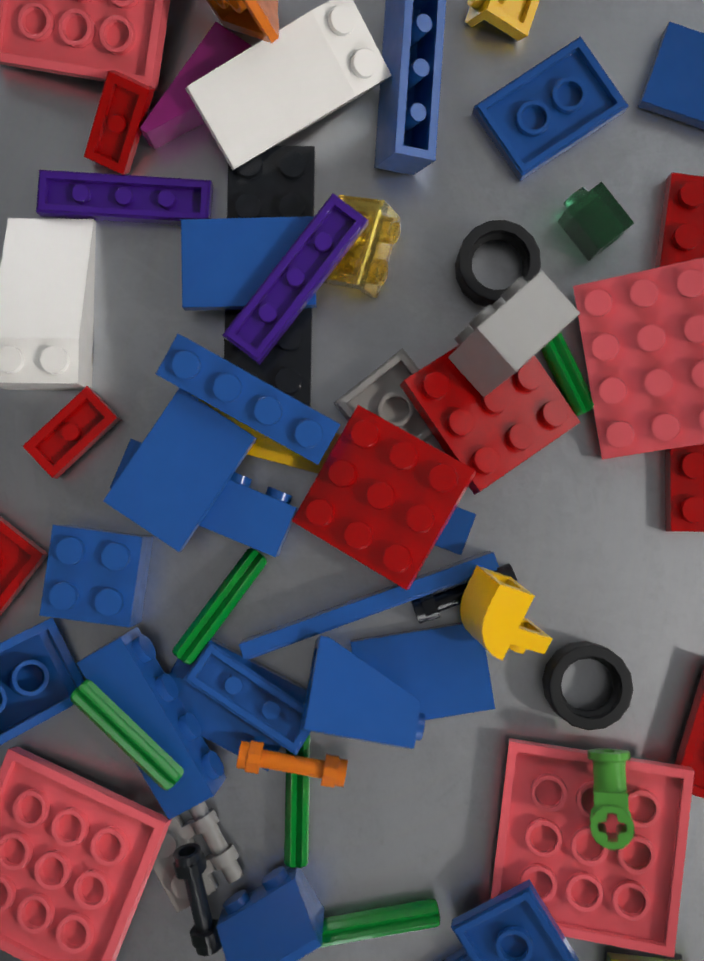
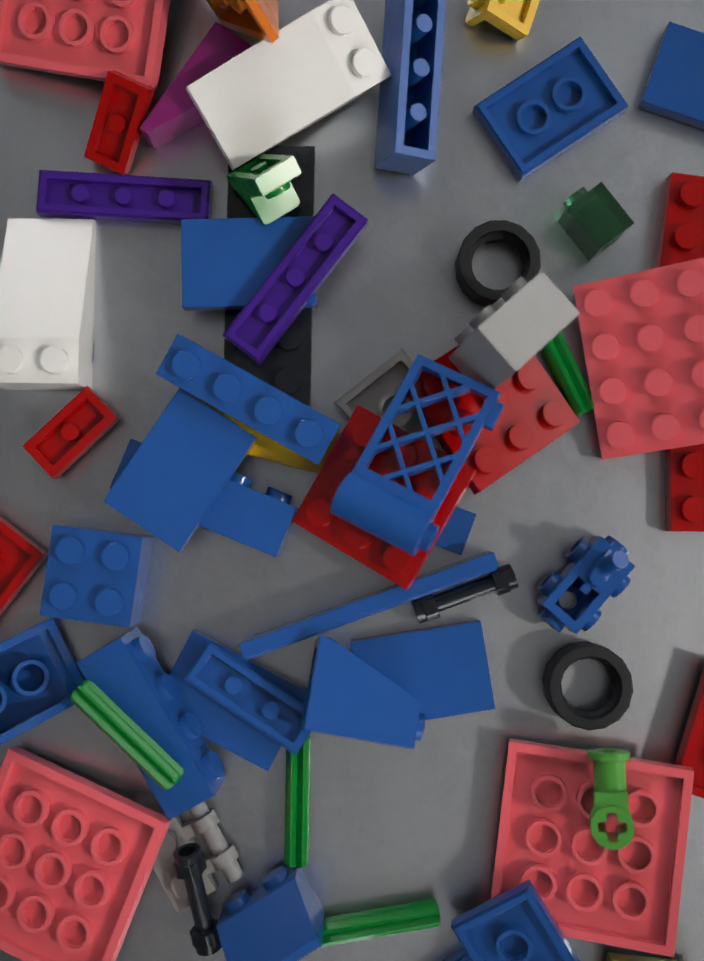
(219, 606): green axle -> none
(253, 757): orange bar -> none
(267, 185): none -> slope
(367, 260): clear yellow bracket -> none
(395, 511): none -> blue piece
(495, 613): yellow brick -> none
(594, 573): none -> blue brick

